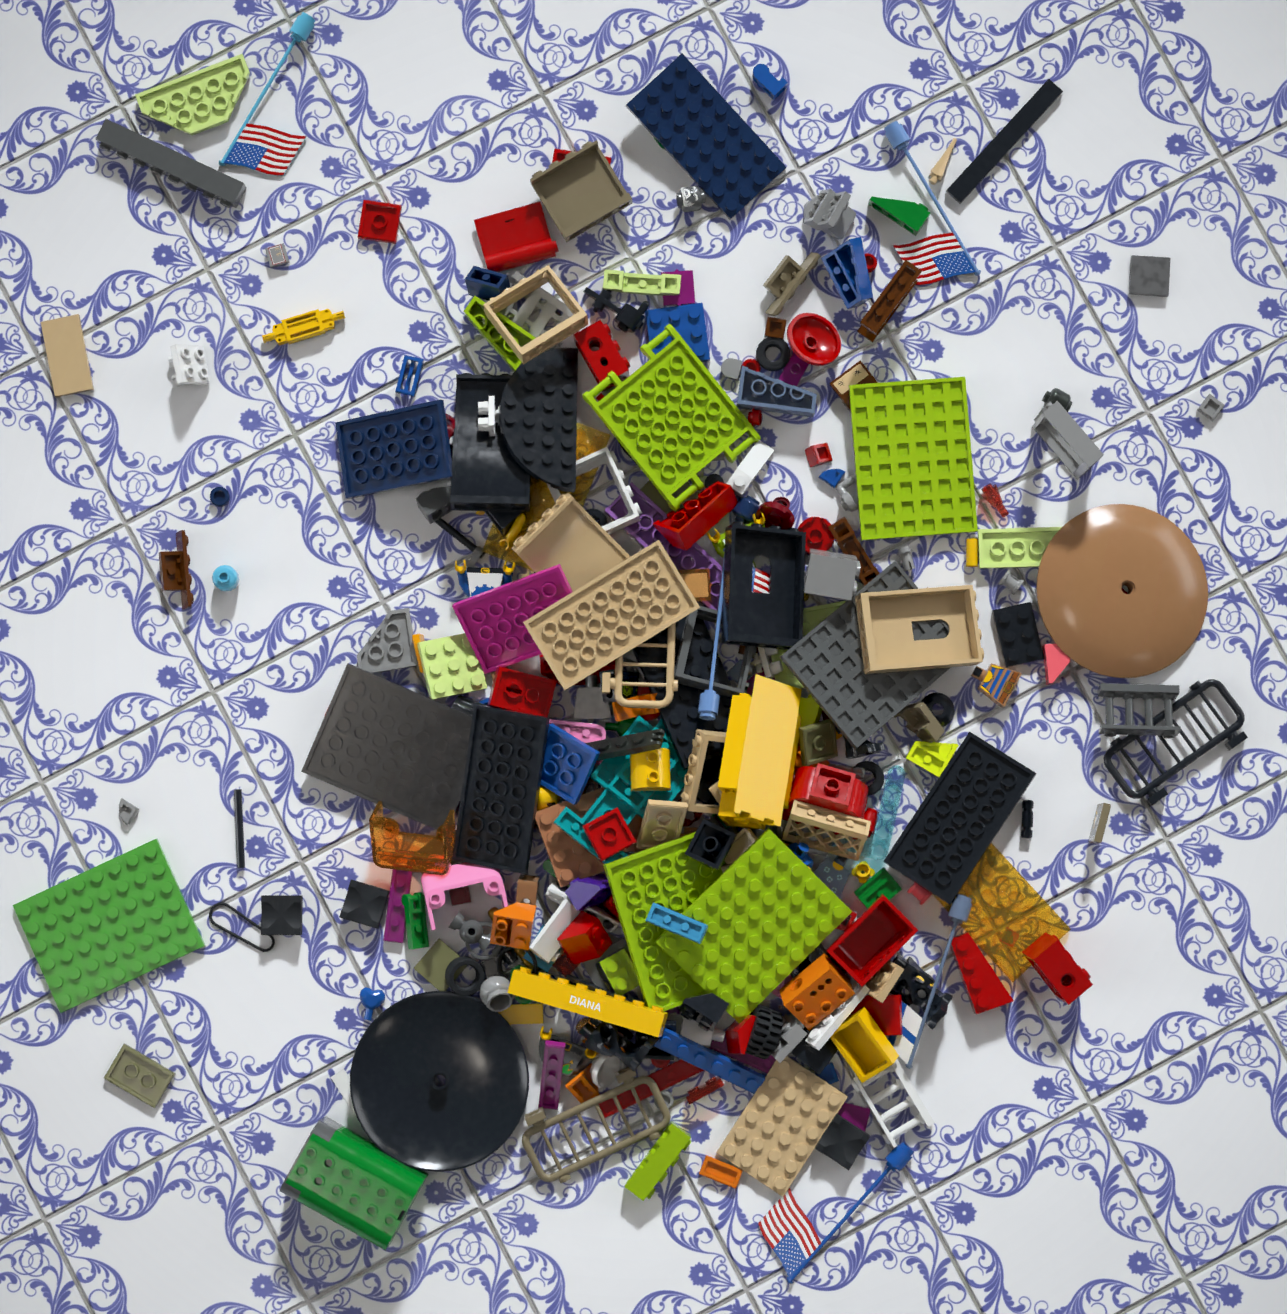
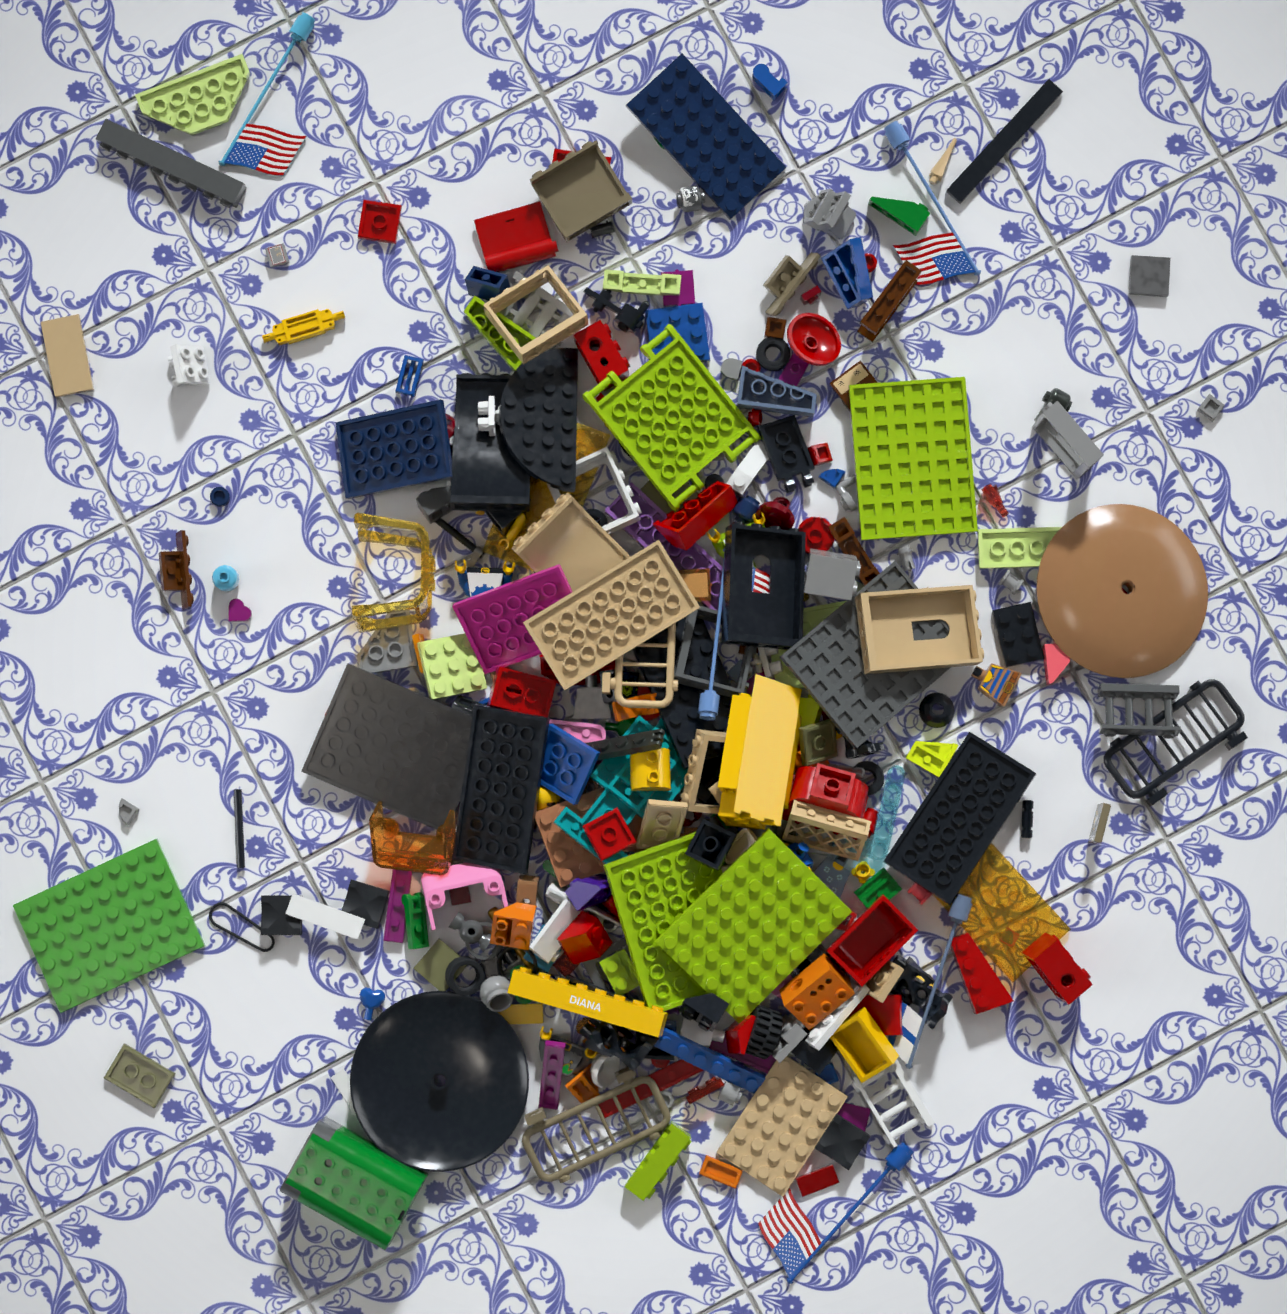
(238, 611): none -> magenta tile
(325, 916): none -> white sticker
(423, 602): none -> clear yellow windscreen
(602, 229): none -> black pin
(677, 923): dark azure tile -> none
(730, 1093): none -> light grey plate
(787, 452): none -> black tile
(811, 296): none -> dark red plate
(817, 1180): none -> red slope
(921, 722): dark tan slope -> none
(971, 552): yellow axle -> none

